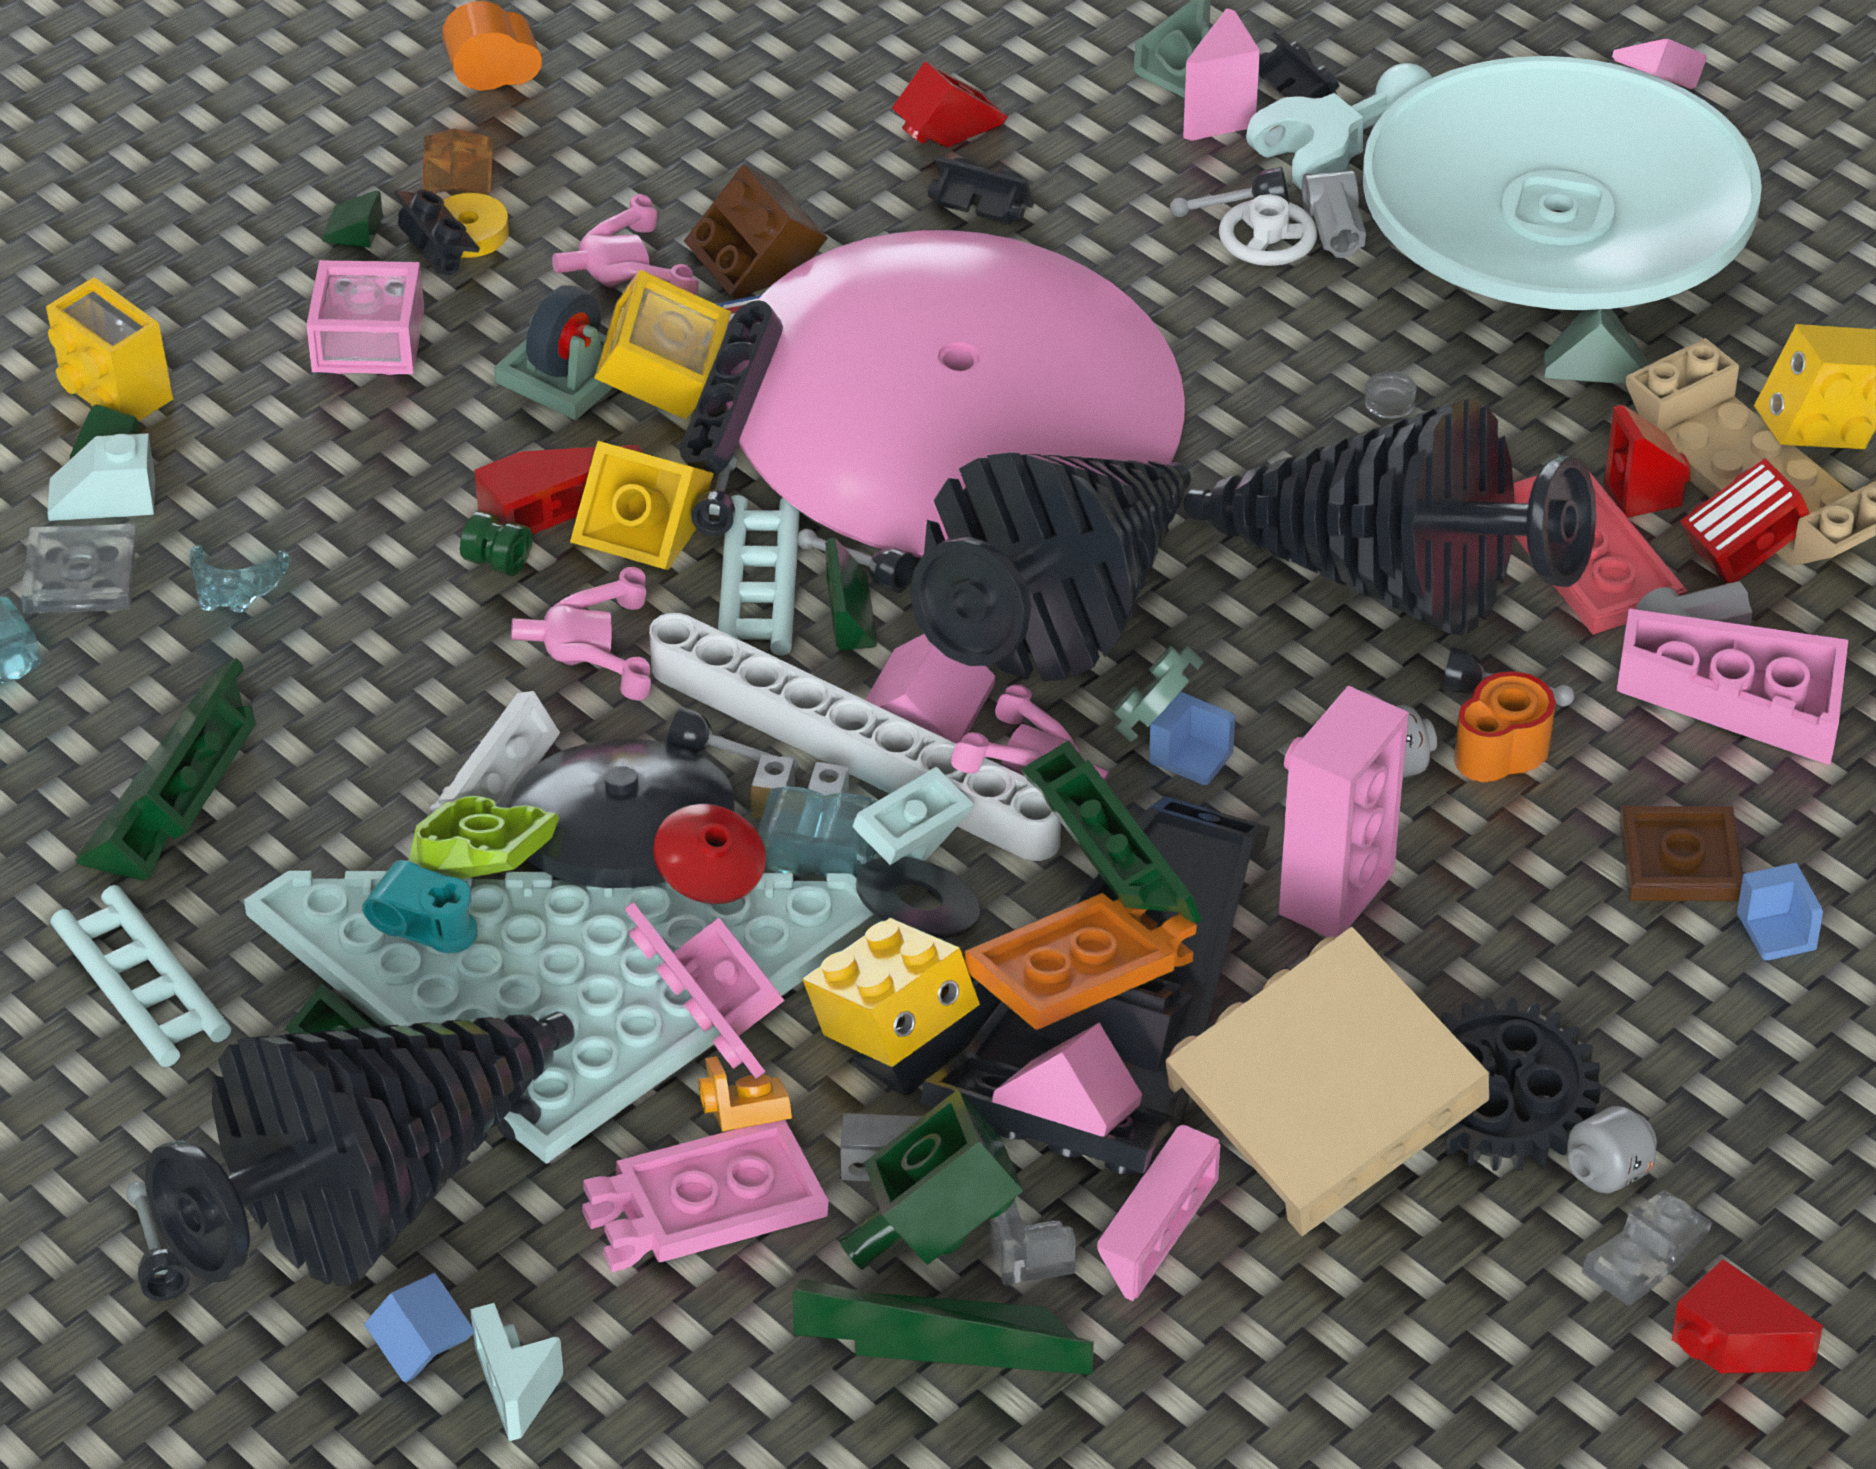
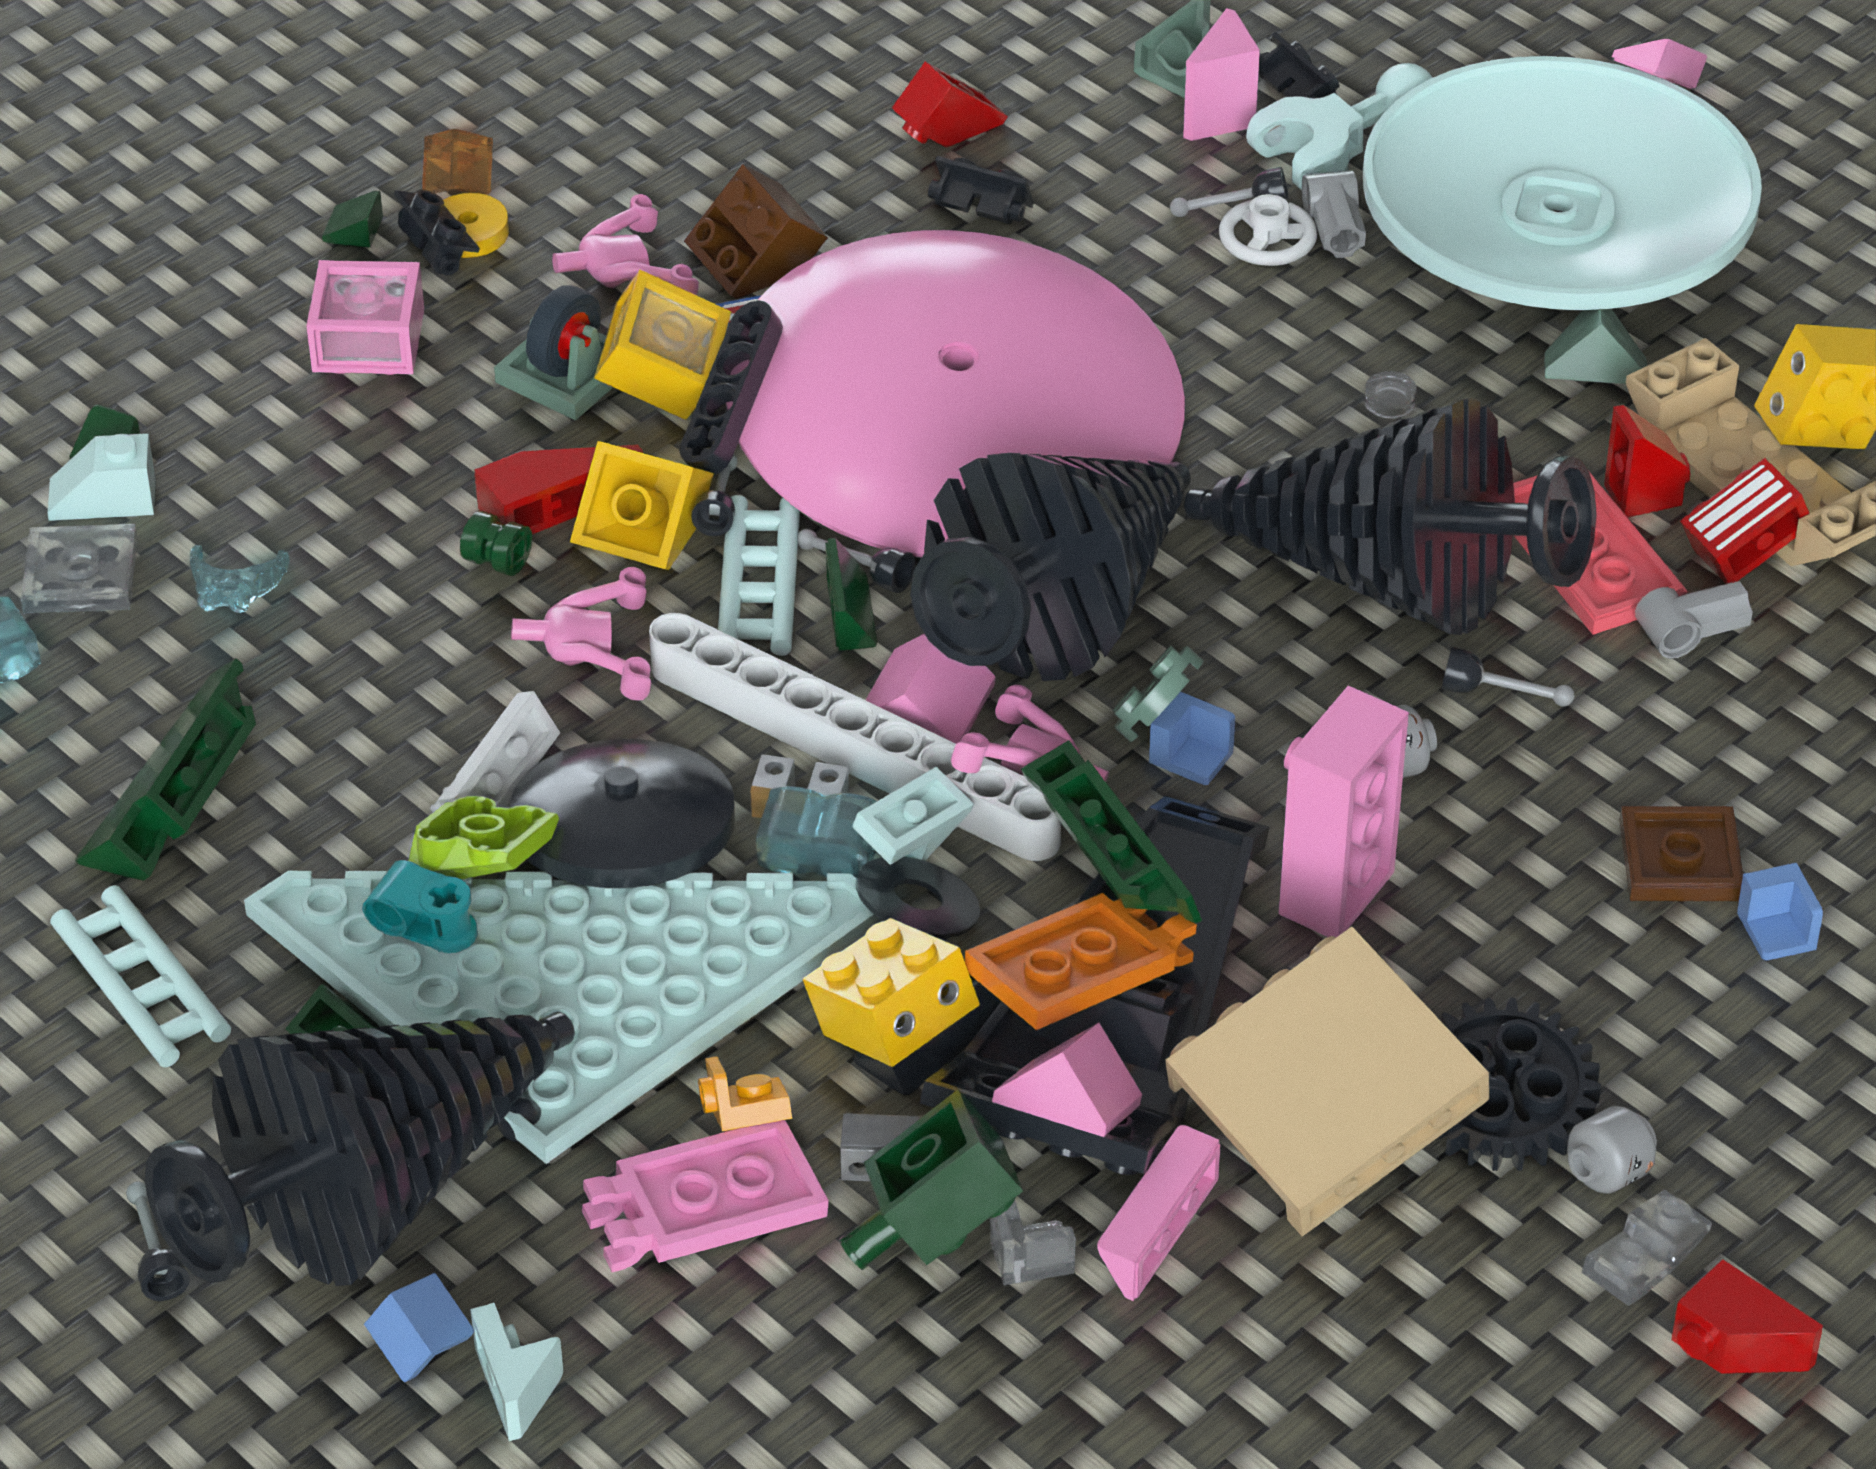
(109, 350): yellow piece -> none
(490, 46): orange piece -> none
(694, 733): black hinge -> none
(707, 871): red dish -> none
(720, 977): bright pink bracket -> none
(940, 1329): dark green wedge -> none
(1504, 727): orange piece -> none
(1739, 678): bright pink wedge -> none

